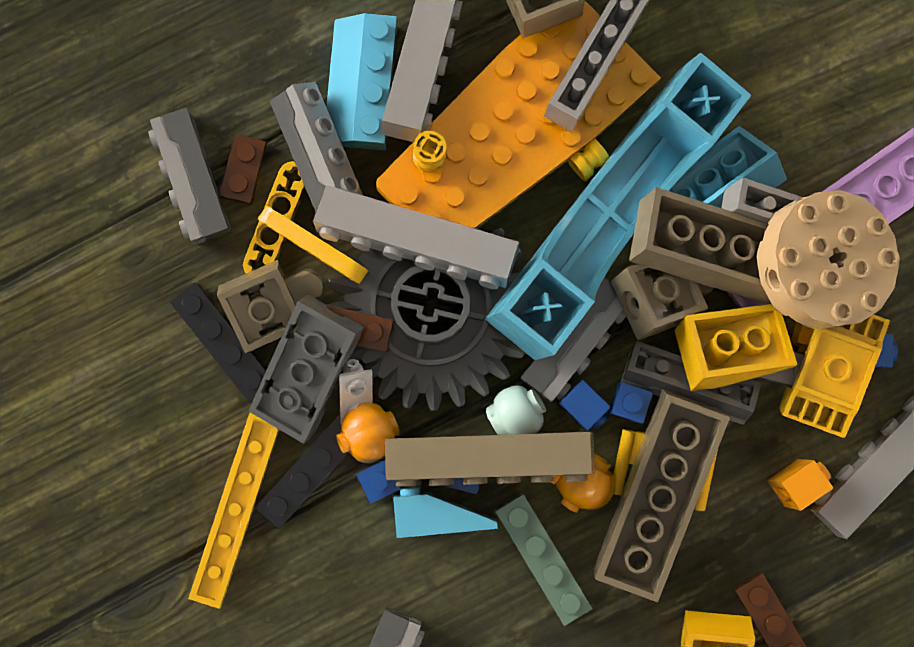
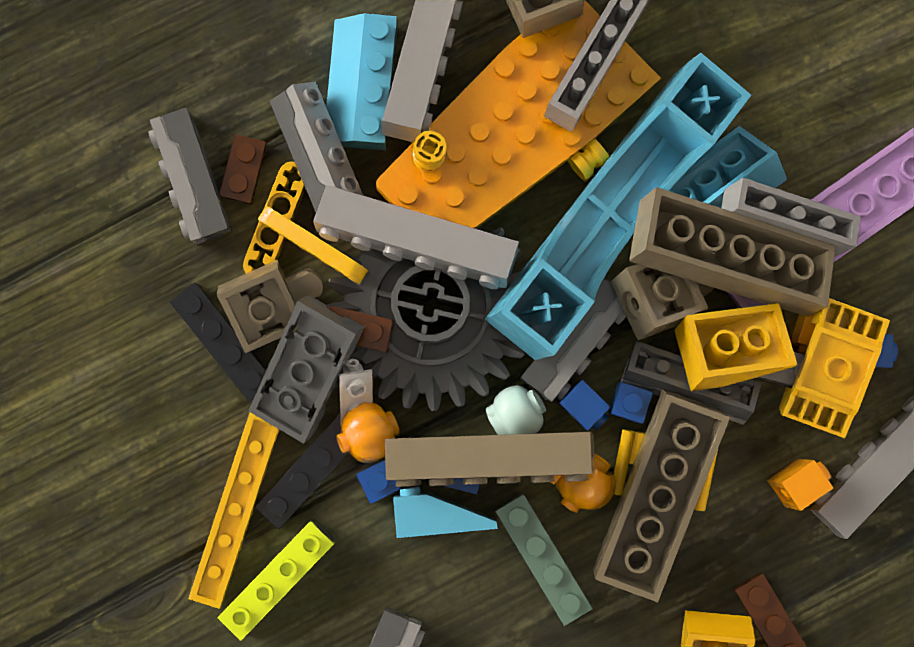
(276, 579): none -> neon yellow piece
(828, 260): tan brick -> none

